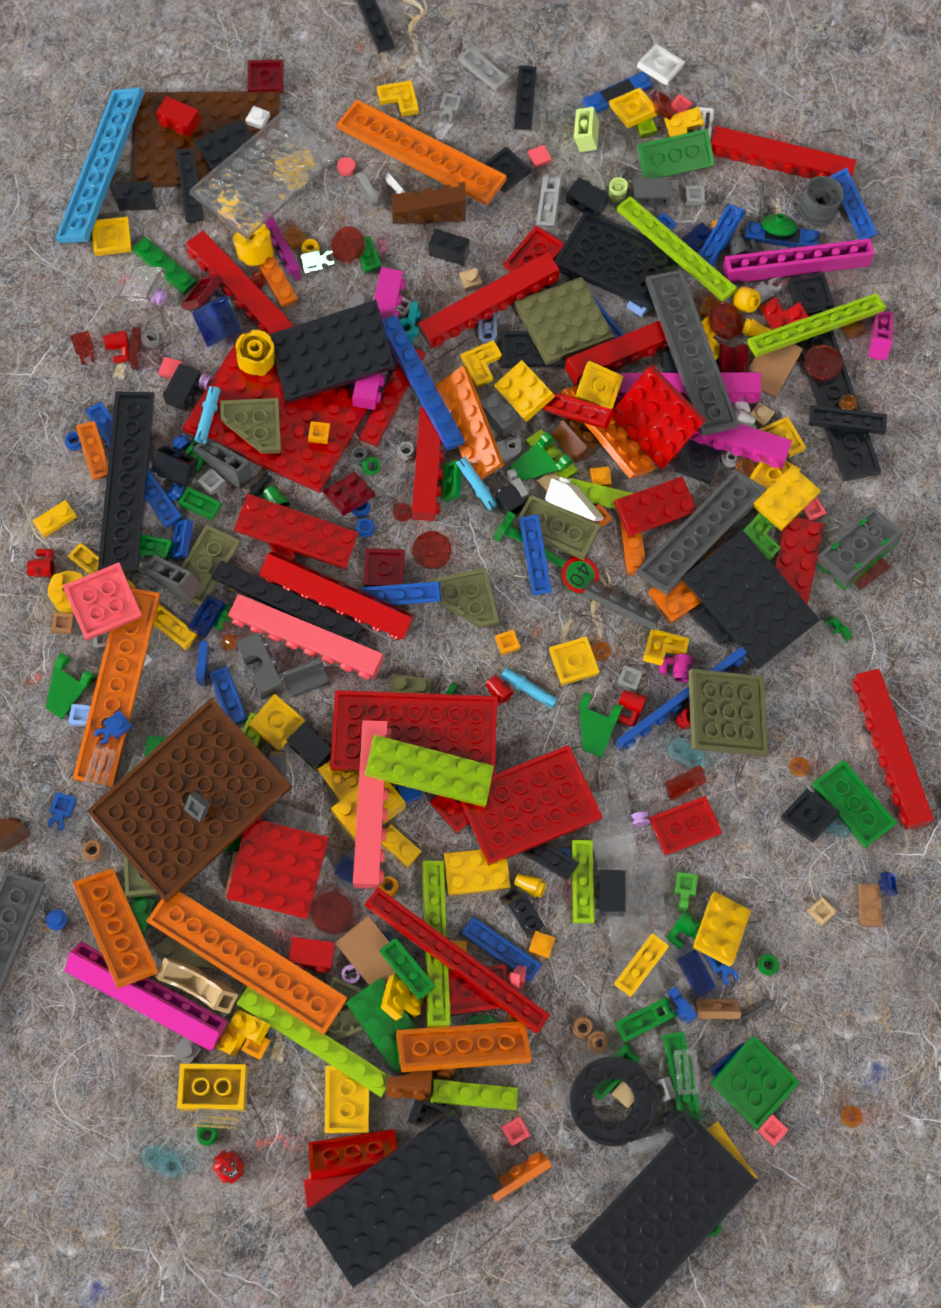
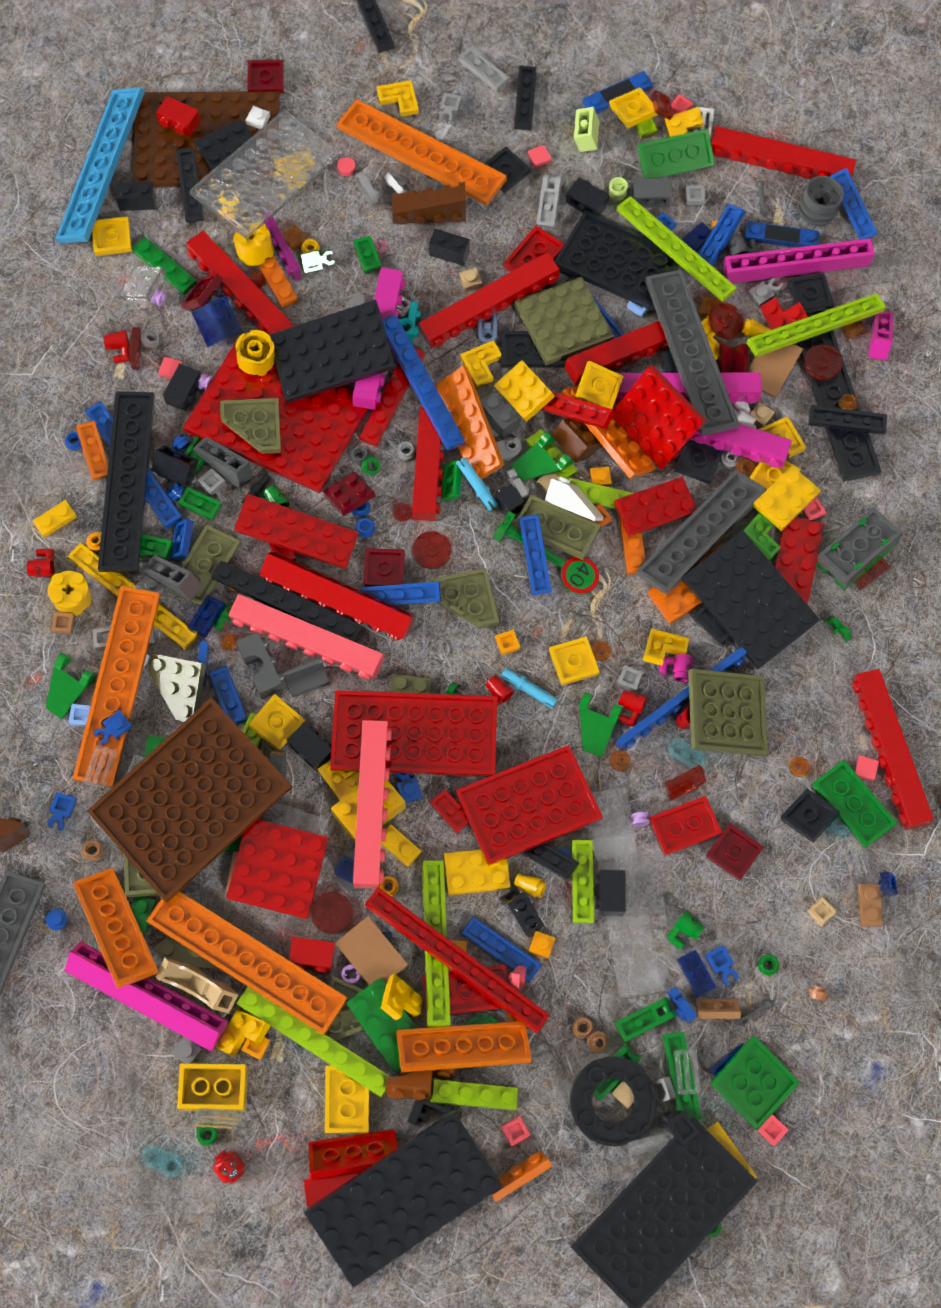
(83, 345): clear red plate -> none
(89, 541): none -> light orange plate
(102, 601): coral plate -> none
(179, 683): none -> plate
(197, 806): dark grey plate -> none
(209, 407): medium azure pin -> none
(319, 432): light orange plate -> none
(348, 244): clear red tile -> none
(407, 969): green plate -> none
(429, 770): lime plate -> none
(616, 601): dark grey plate -> none
(619, 761): none -> clear orange tile
(641, 965): yellow plate -> none
(661, 64): white plate -> none
(685, 886): bright green plate -> none
(722, 929): yellow plate -> none
(734, 852): none -> dark red plate
(746, 299): yellow head -> none
(779, 224): green dish -> none
(818, 993): none -> nougat plate
(856, 1112): clear orange plate -> none
(866, 768): none -> coral tile

